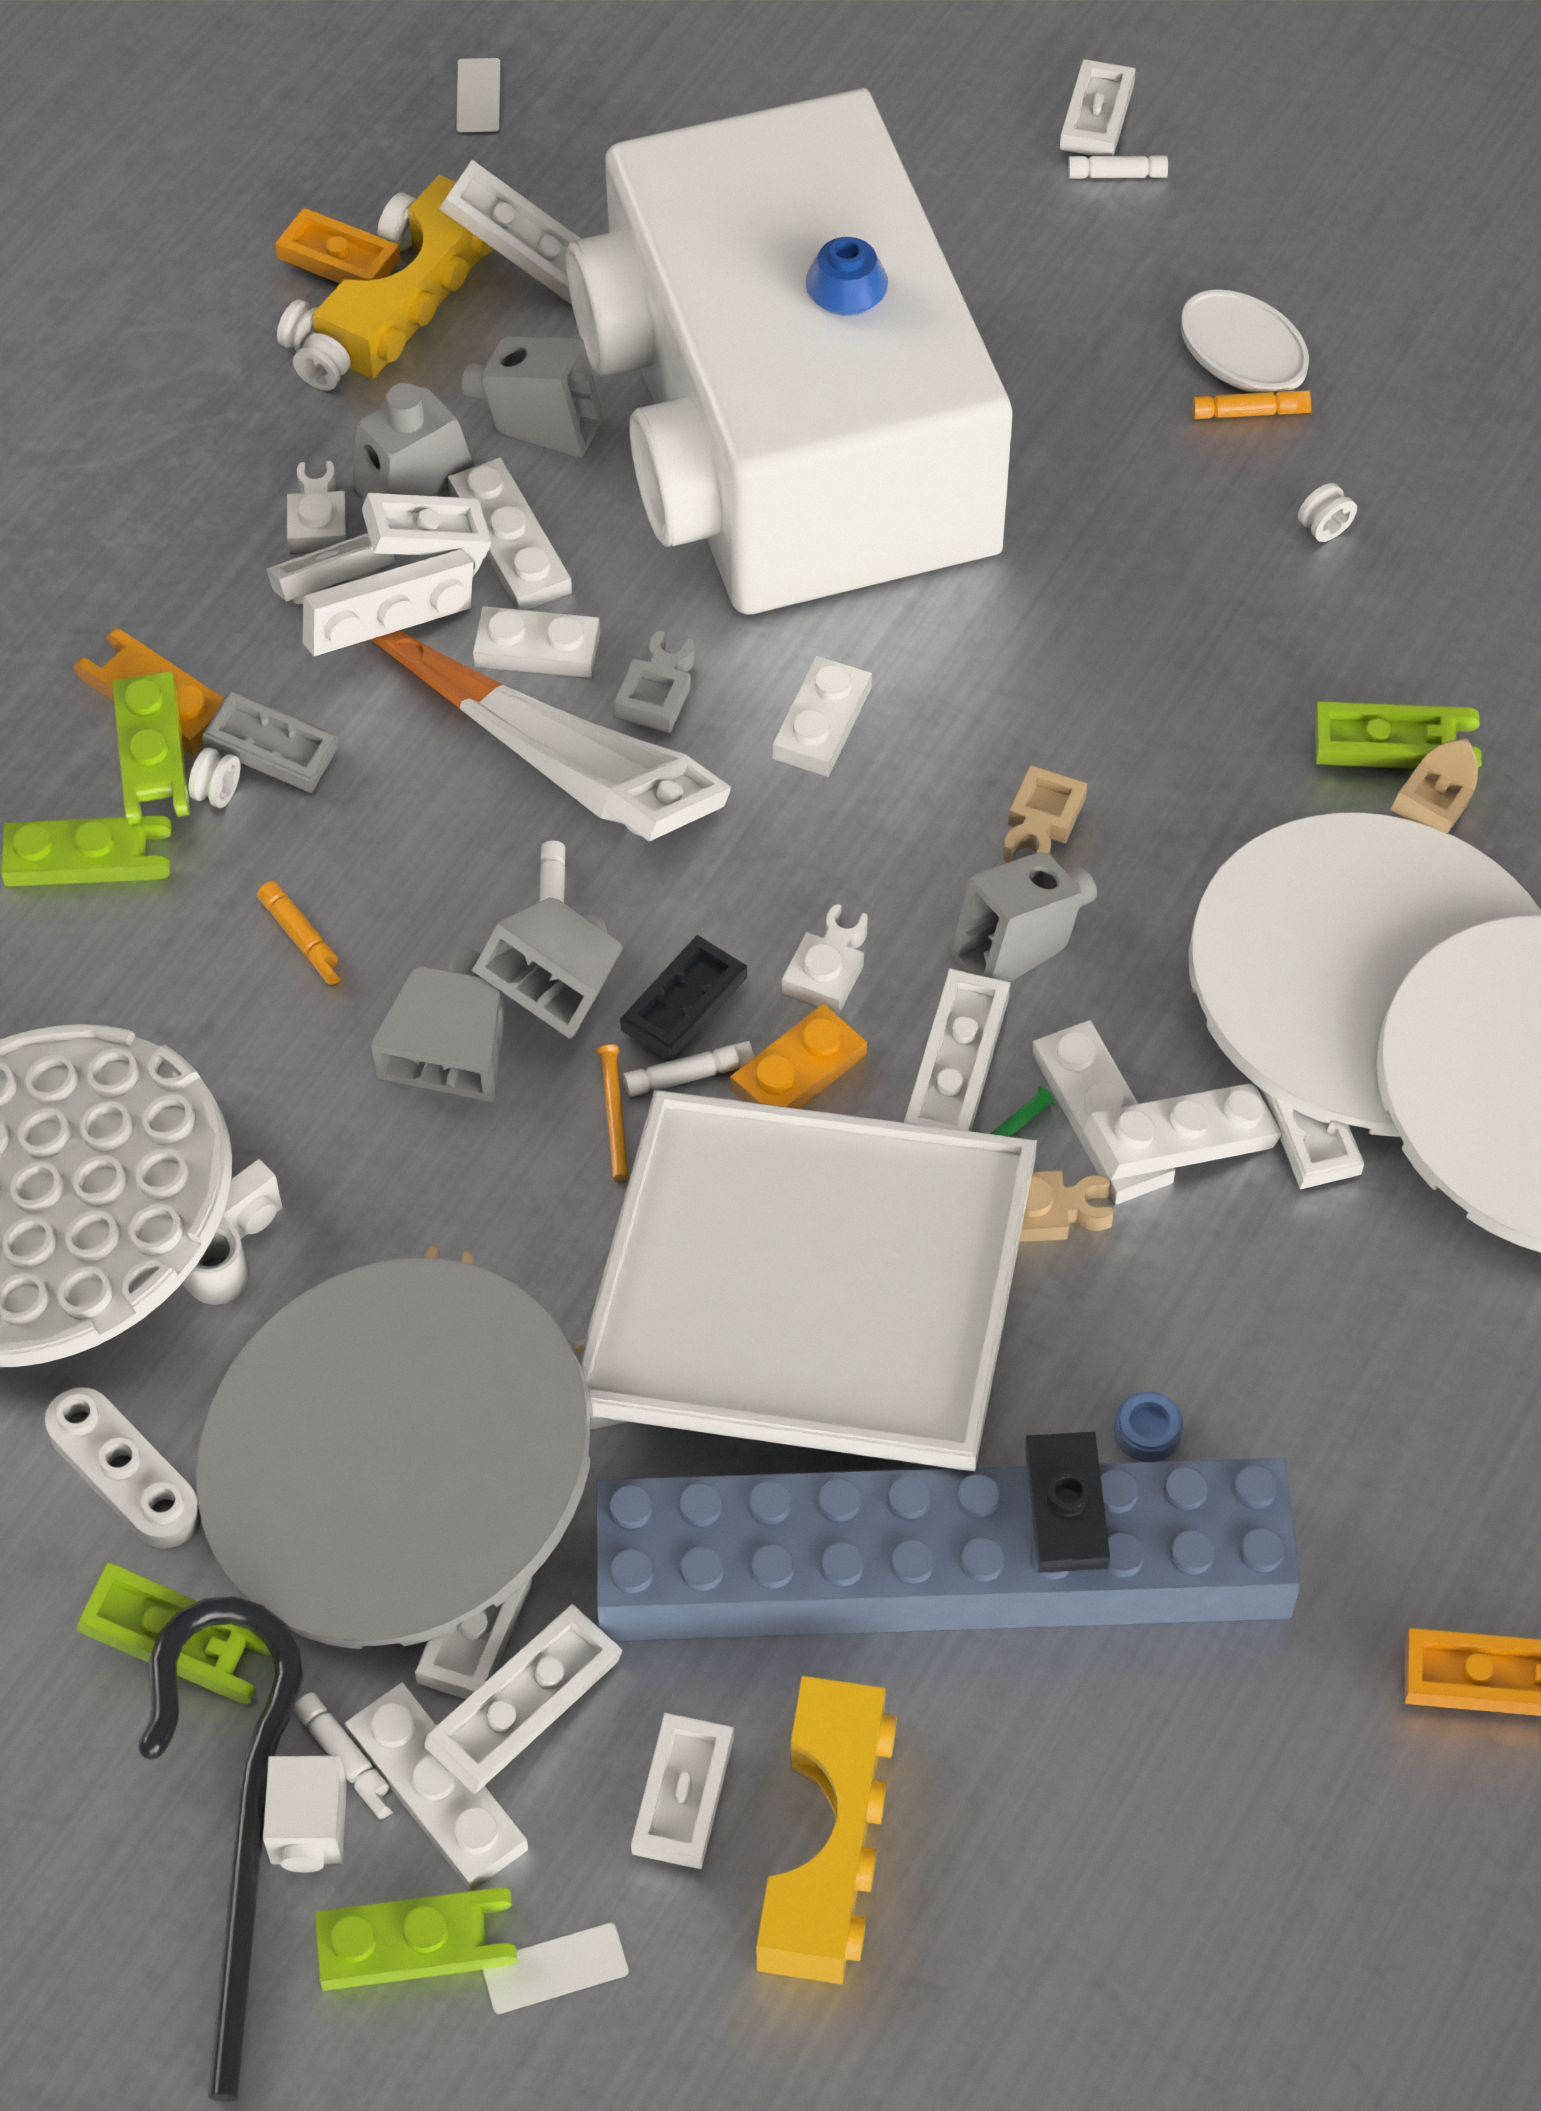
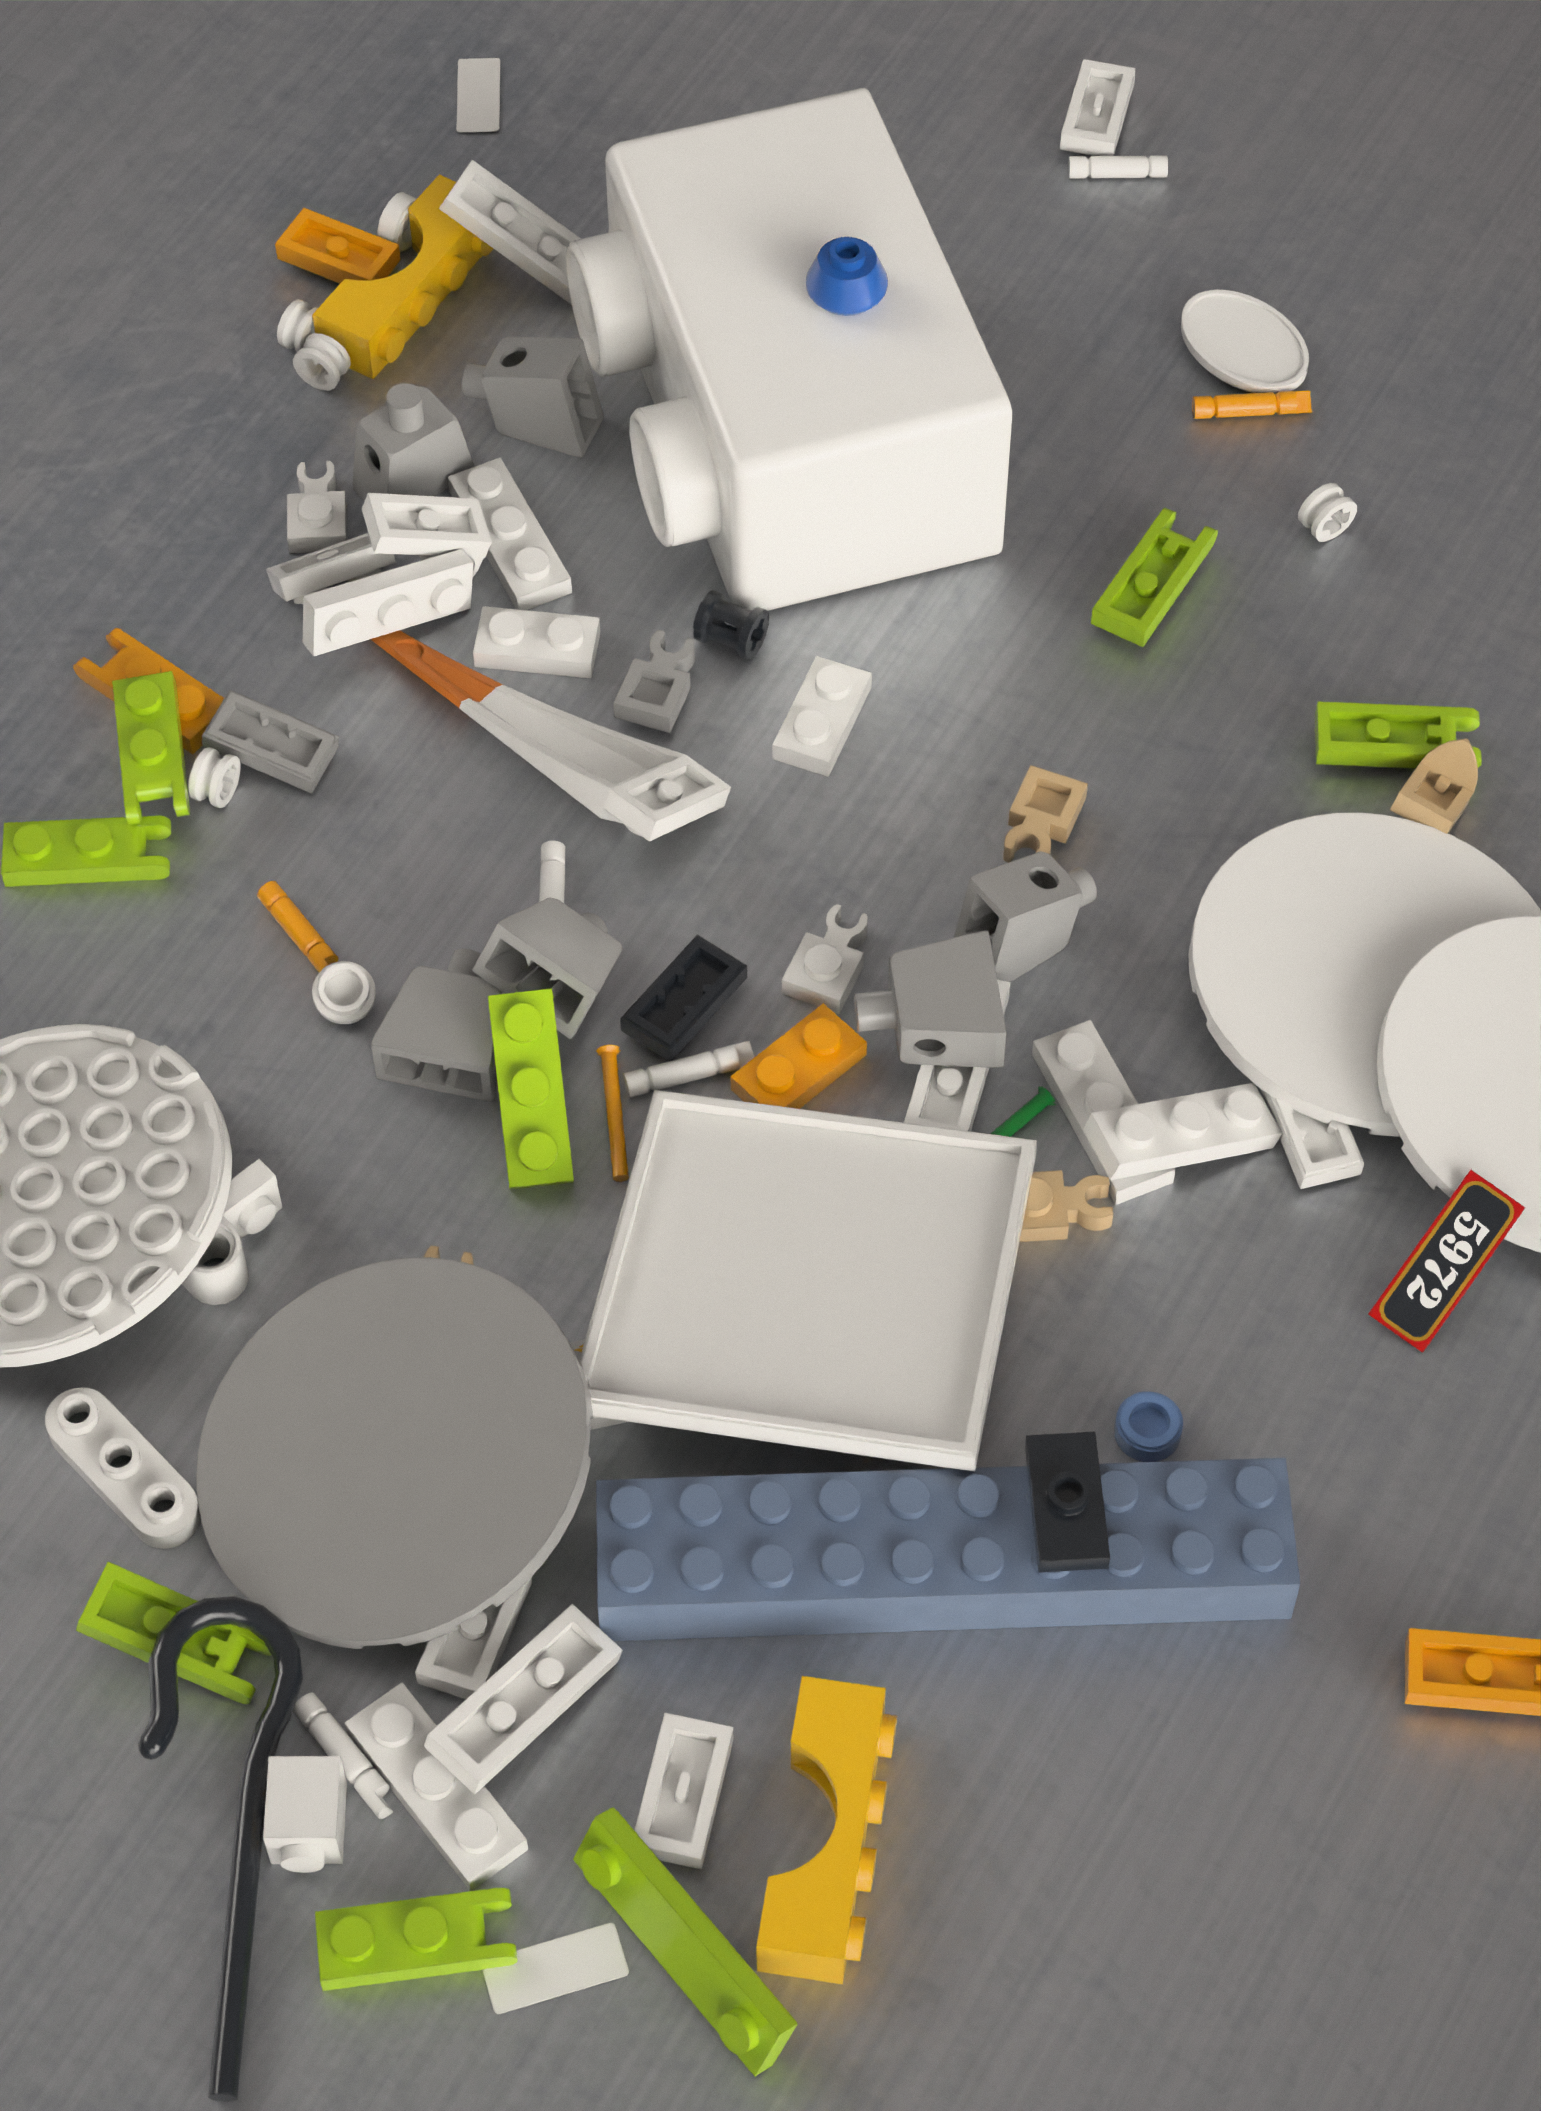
(344, 992): none -> white plate
(530, 1089): none -> lime plate
(684, 1941): none -> lime plate
(711, 624): none -> black bush
(941, 1004): none -> light grey torso
(1151, 580): none -> lime hinge
(1446, 1261): none -> sticker

